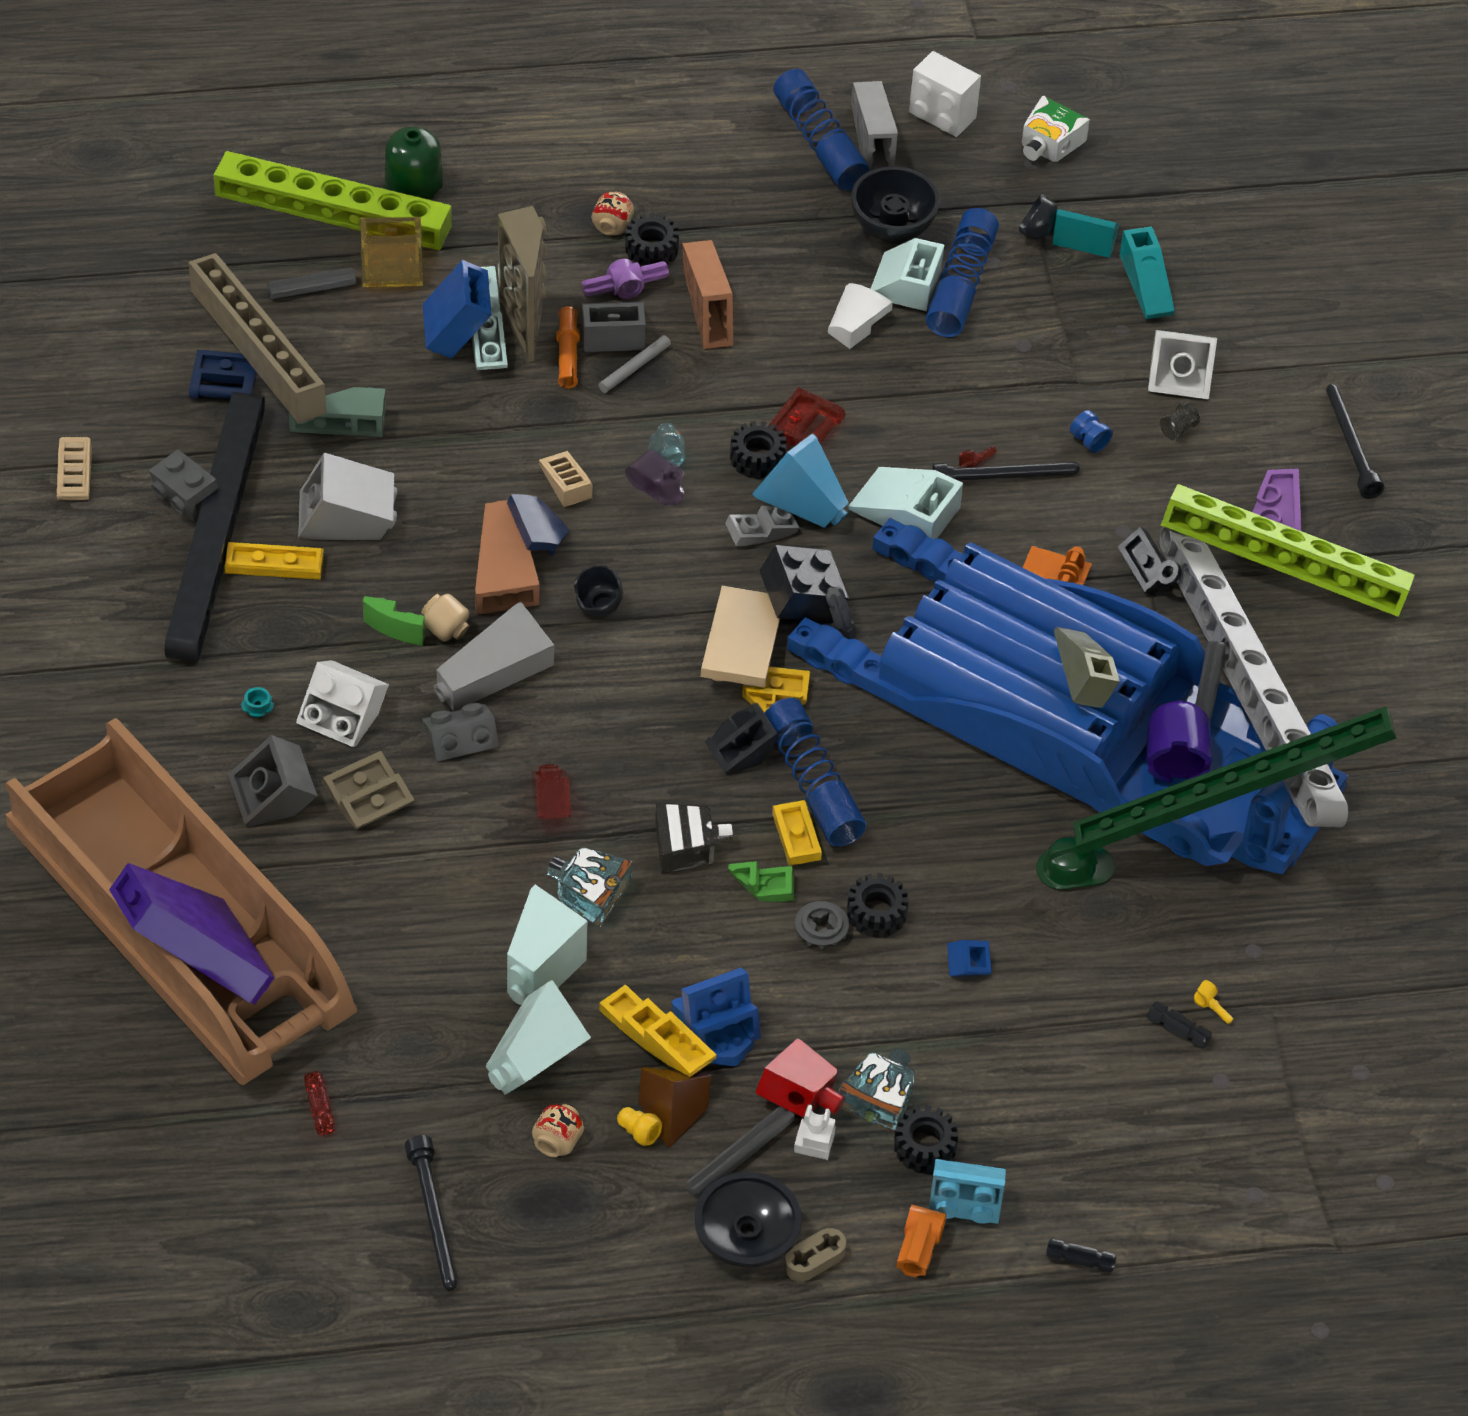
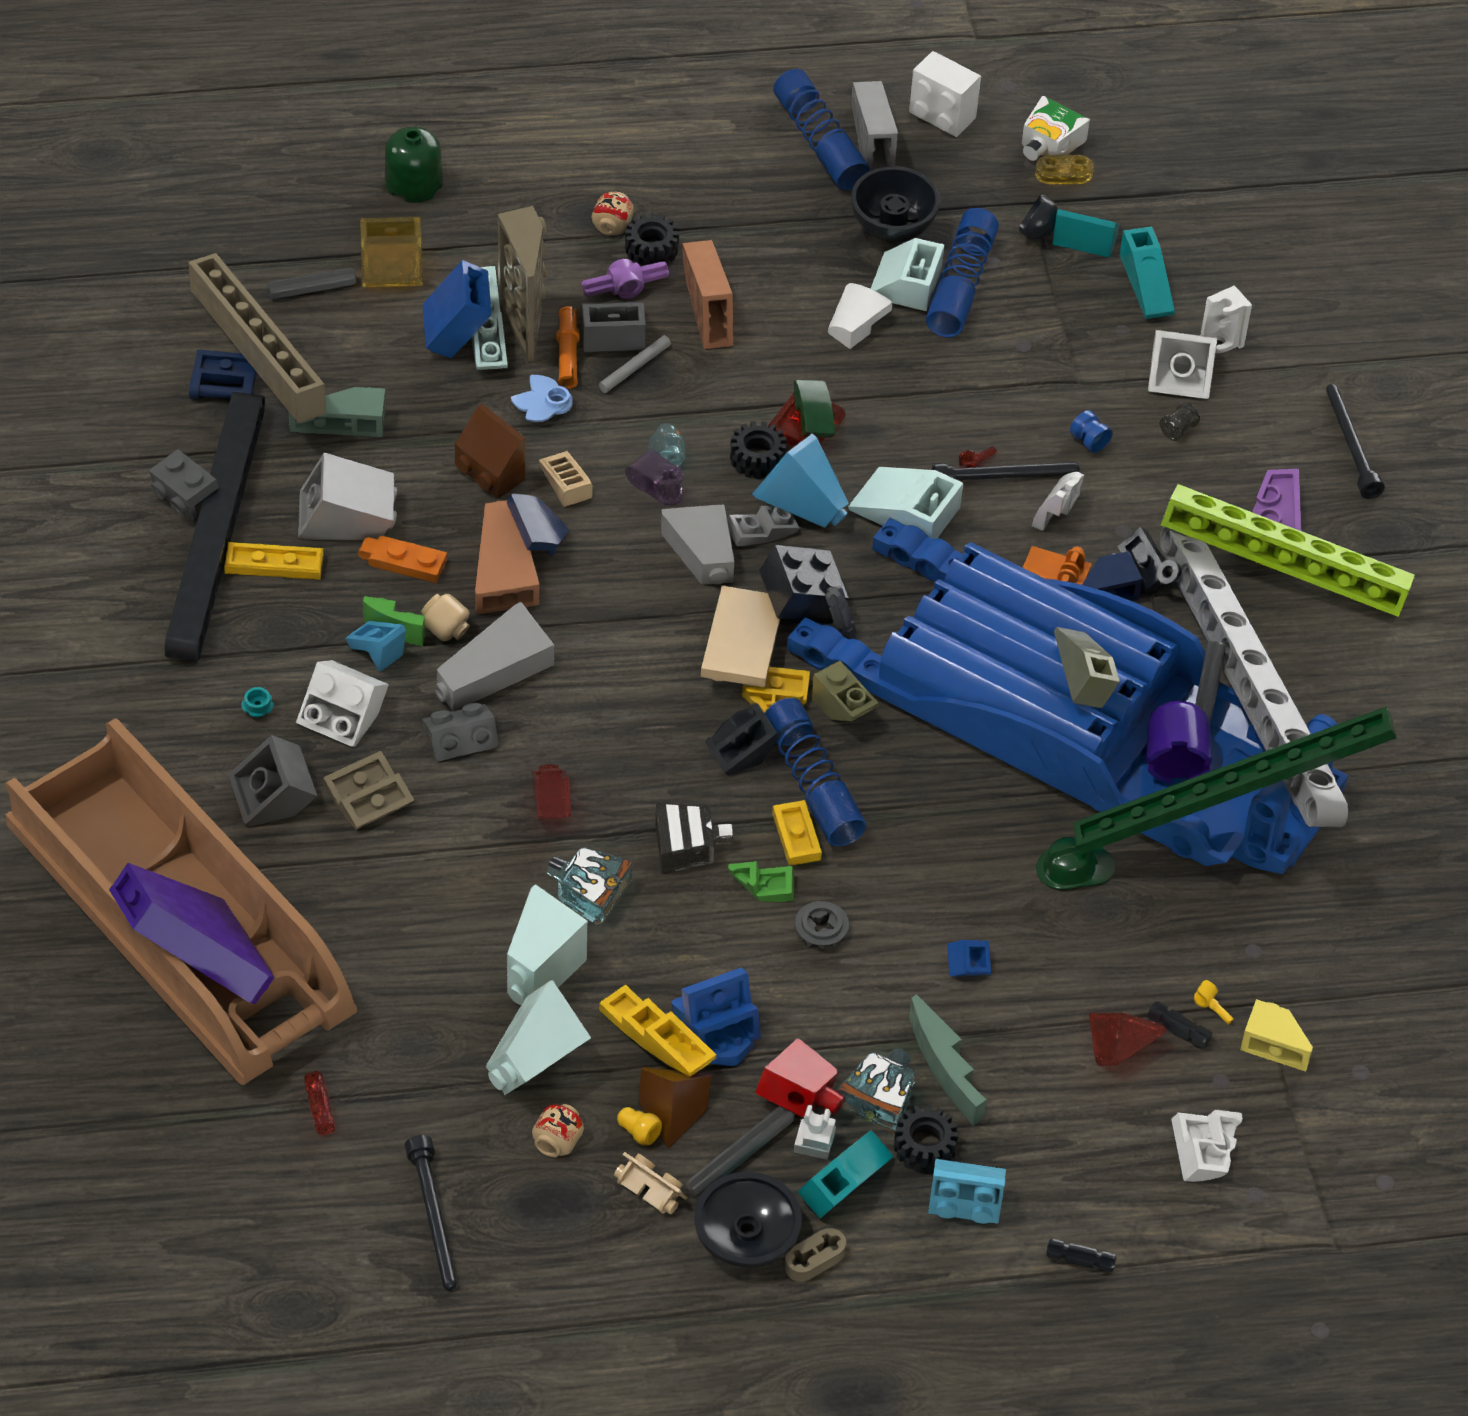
(74, 450): tan slope -> none
(324, 196): lime brick -> none
(380, 640): none -> dark azure slope
(403, 558): none -> orange hinge
(491, 452): none -> reddish brown slope
(543, 400): none -> light blue plate
(598, 590): black hair -> none
(662, 1190): none -> tan hinge
(701, 541): none -> light grey slope
(815, 408): none -> dark green slope
(841, 694): none -> olive slope
(845, 1174): none -> teal slope
(877, 890): black tyre -> none
(921, 1233): orange piece -> none
(941, 1051): none -> sand green slope
(1059, 500): none -> white slope
(1064, 169): none -> clear yellow plate
(1116, 575): none -> dark blue slope
(1120, 1036): none -> clear red slope
(1205, 1143): none -> white slope
(1227, 318): none -> white hinge
(1276, 1036): none -> light yellow slope

